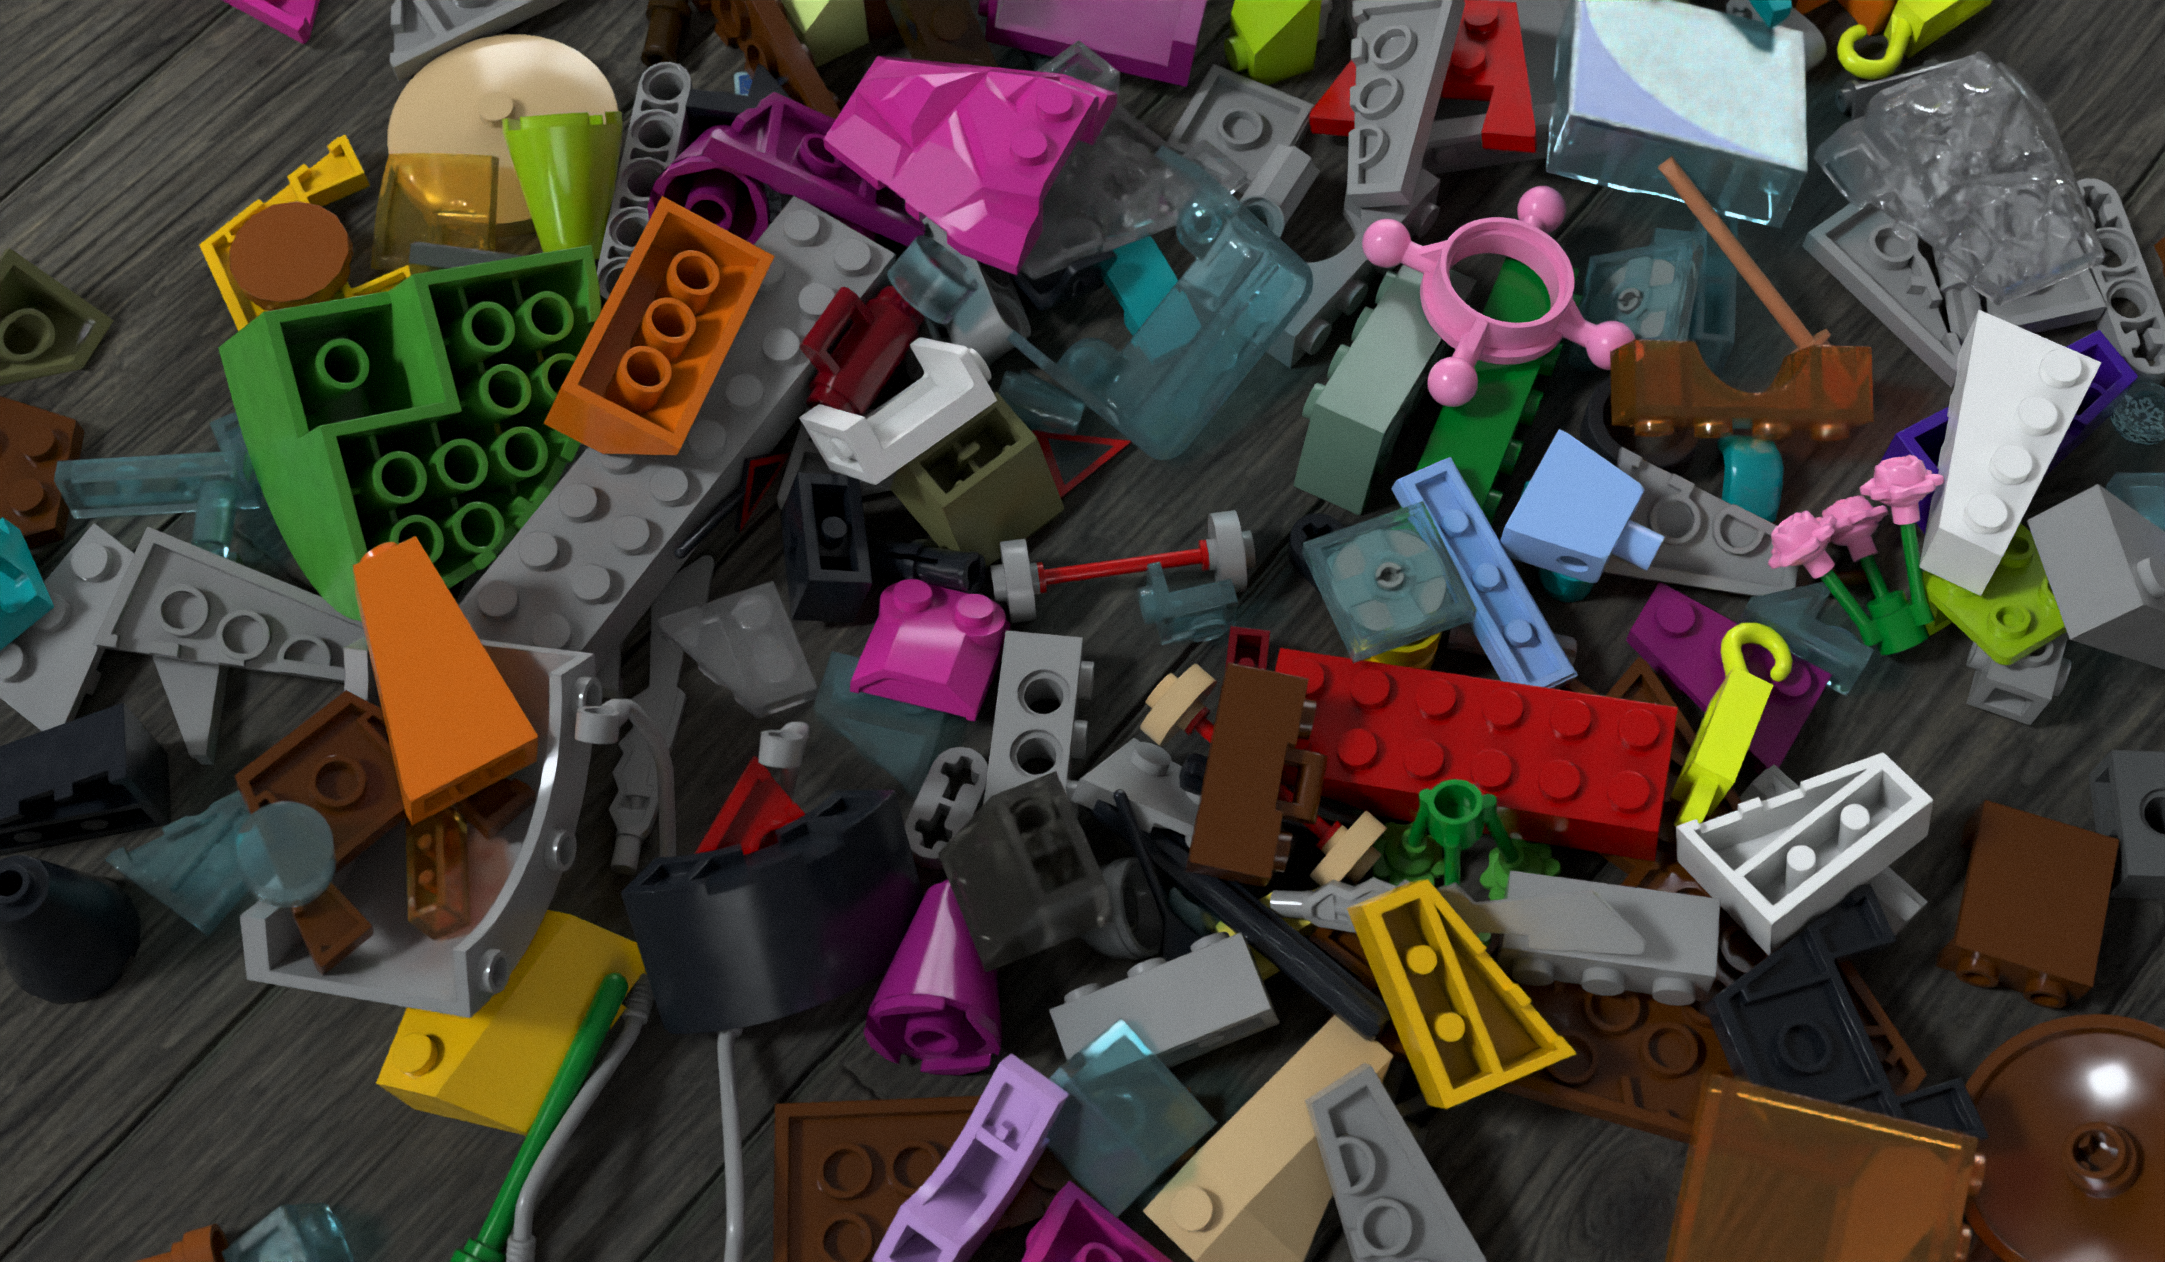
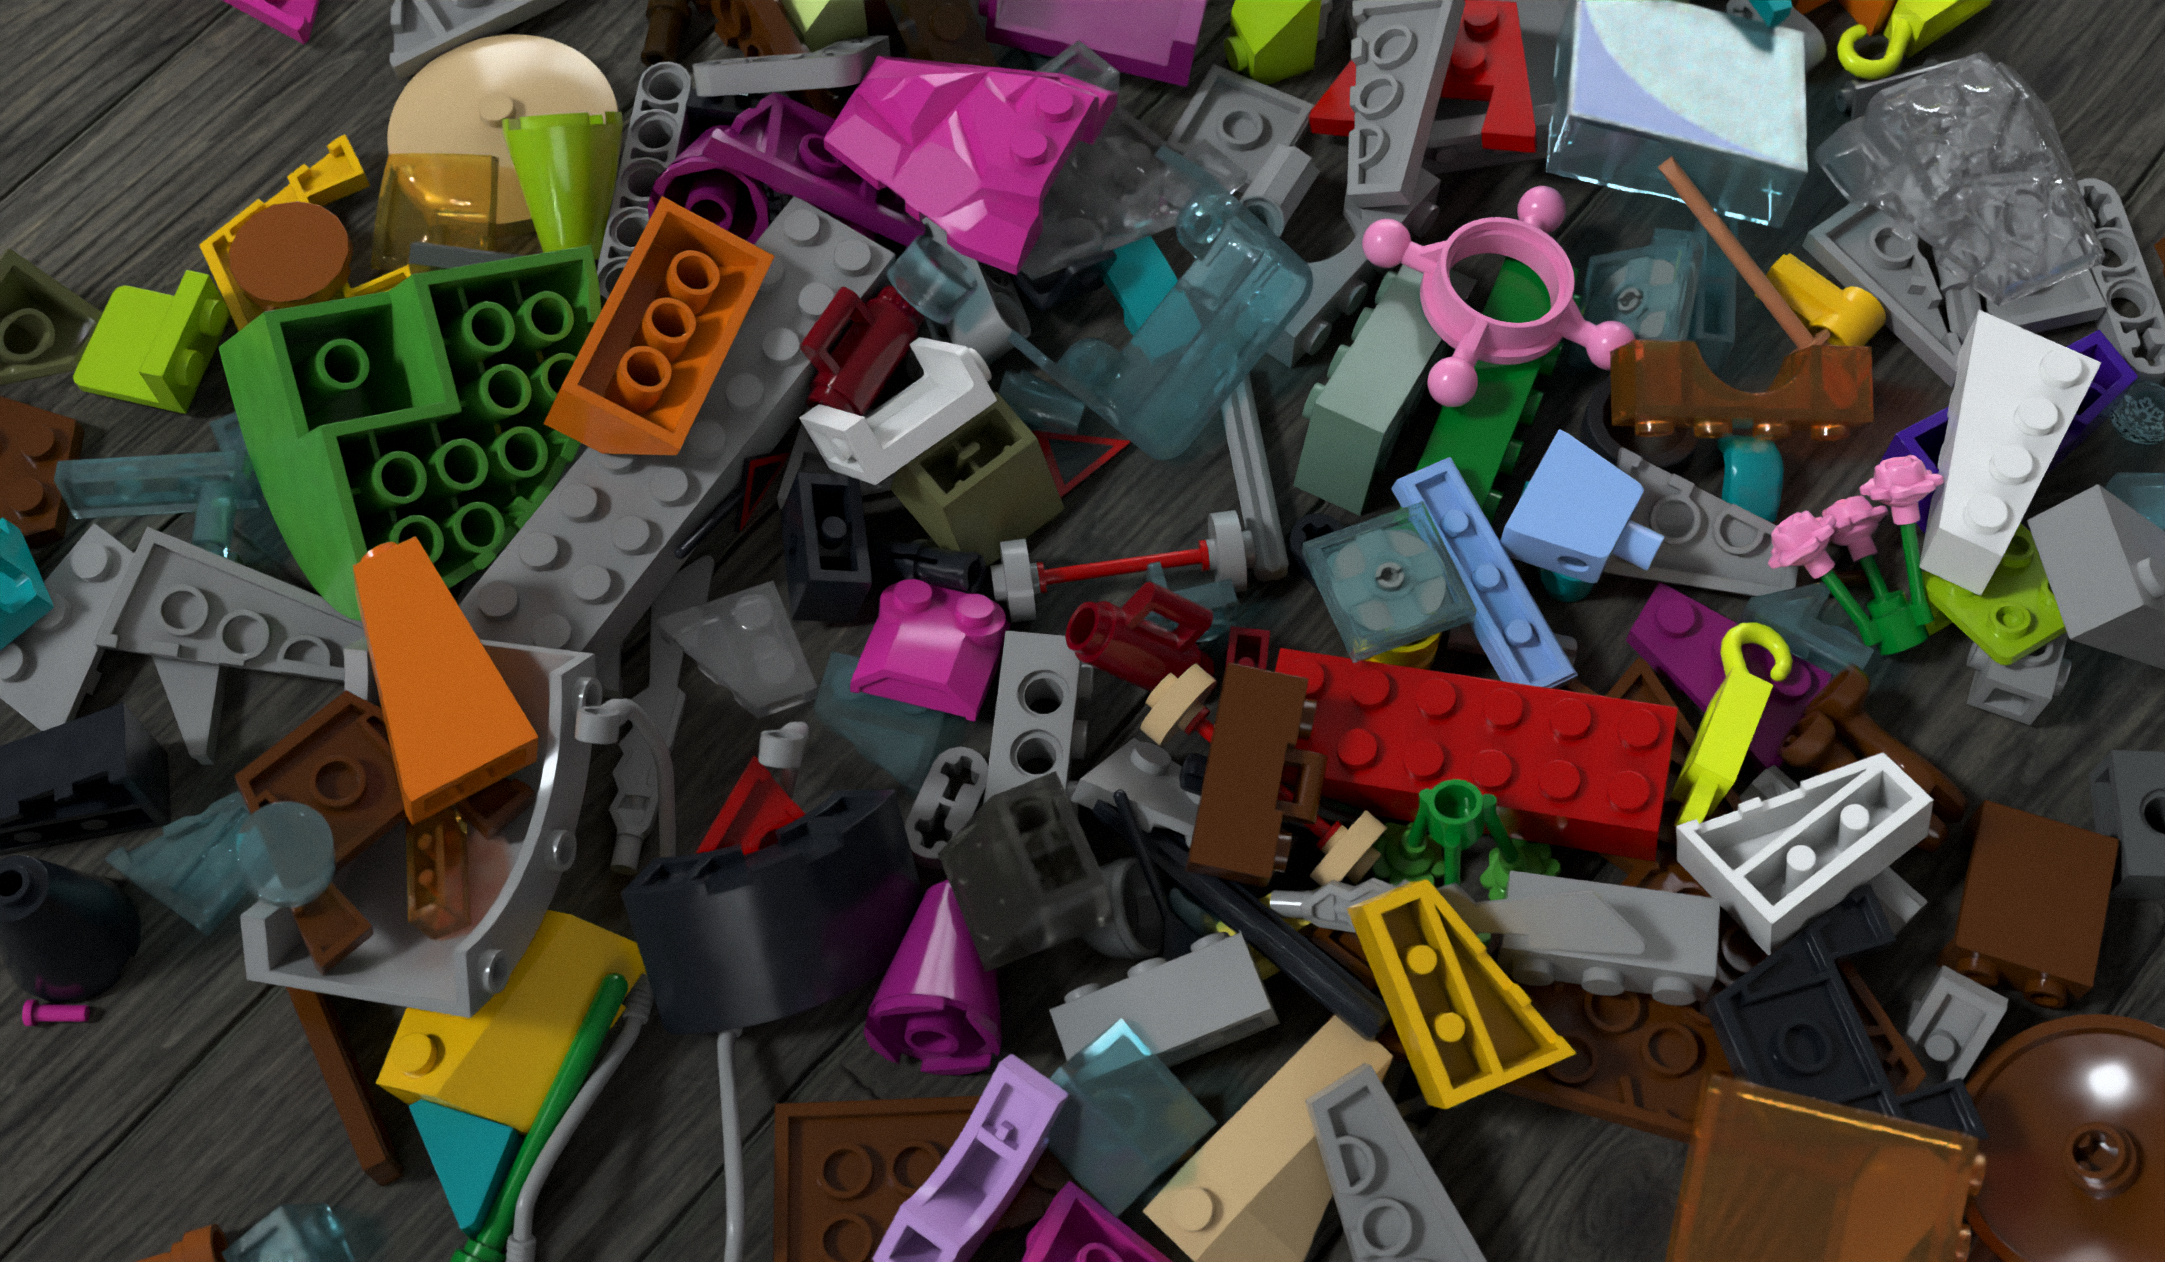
(35, 1012): none -> dark pink piece
(154, 344): none -> lime bracket
(347, 1085): none -> reddish brown tile
(469, 1158): none -> teal slope
(832, 66): none -> light grey beam
(1136, 648): none -> dark red piece
(1254, 482): none -> light grey axle
(1841, 714): none -> reddish brown piece
(1847, 314): none -> yellow piece
(1951, 1026): none -> light grey slope

